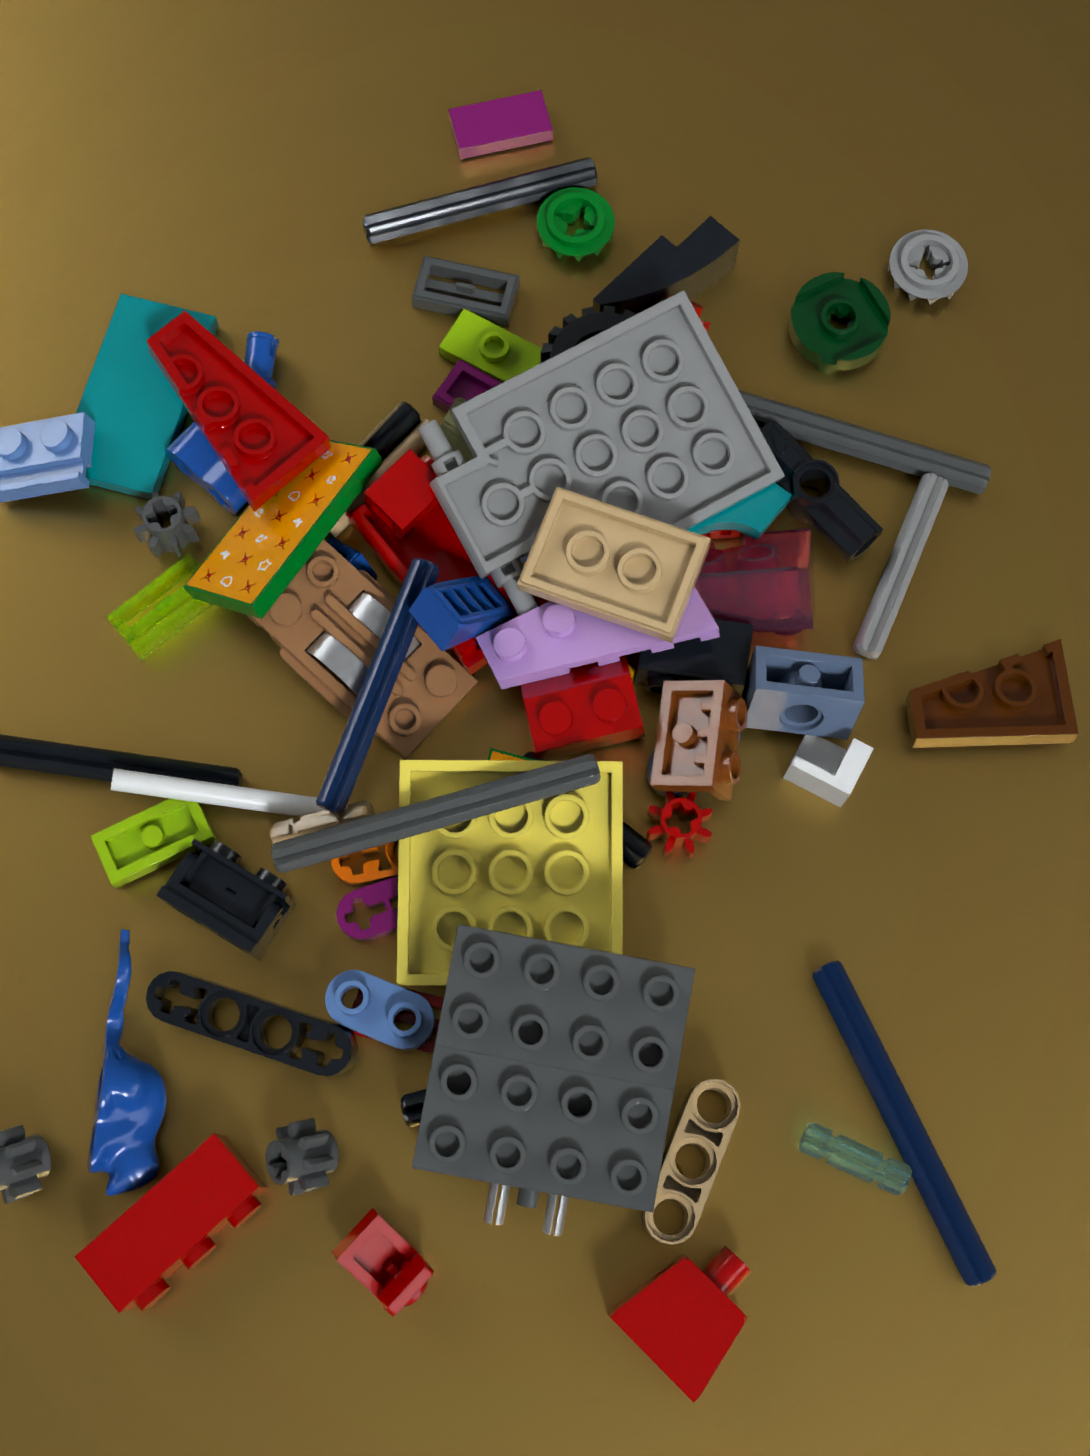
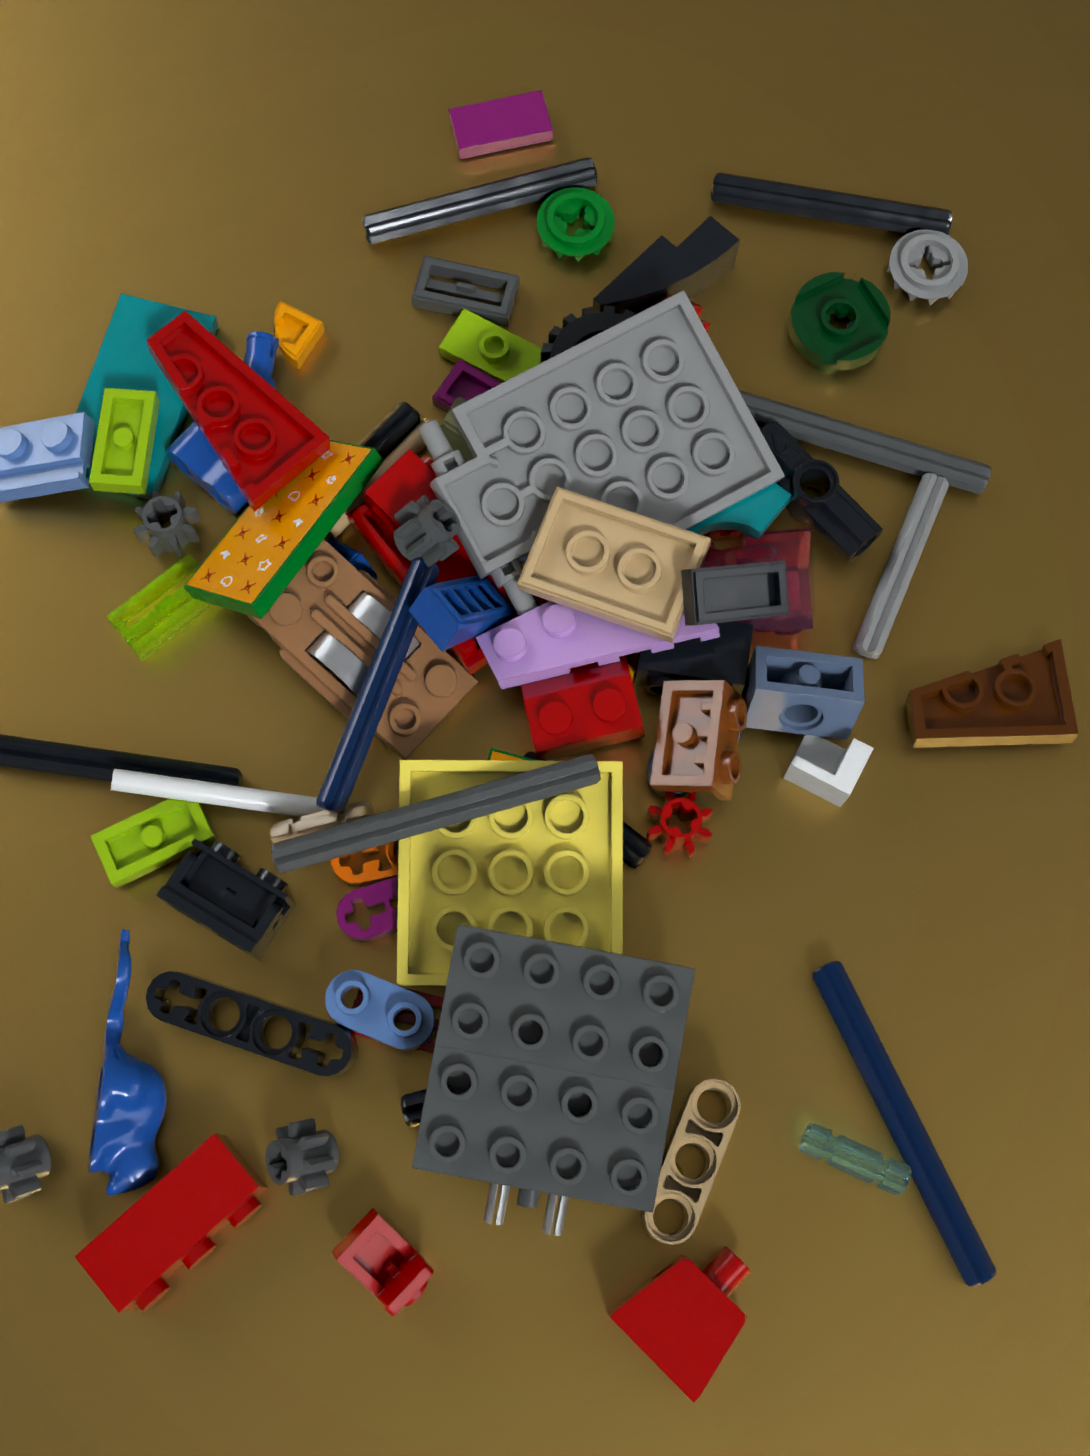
(124, 441): none -> lime plate
(296, 333): none -> light orange tile
(426, 530): none -> dark grey gear
(735, 592): none -> black tile
(828, 204): none -> black axle

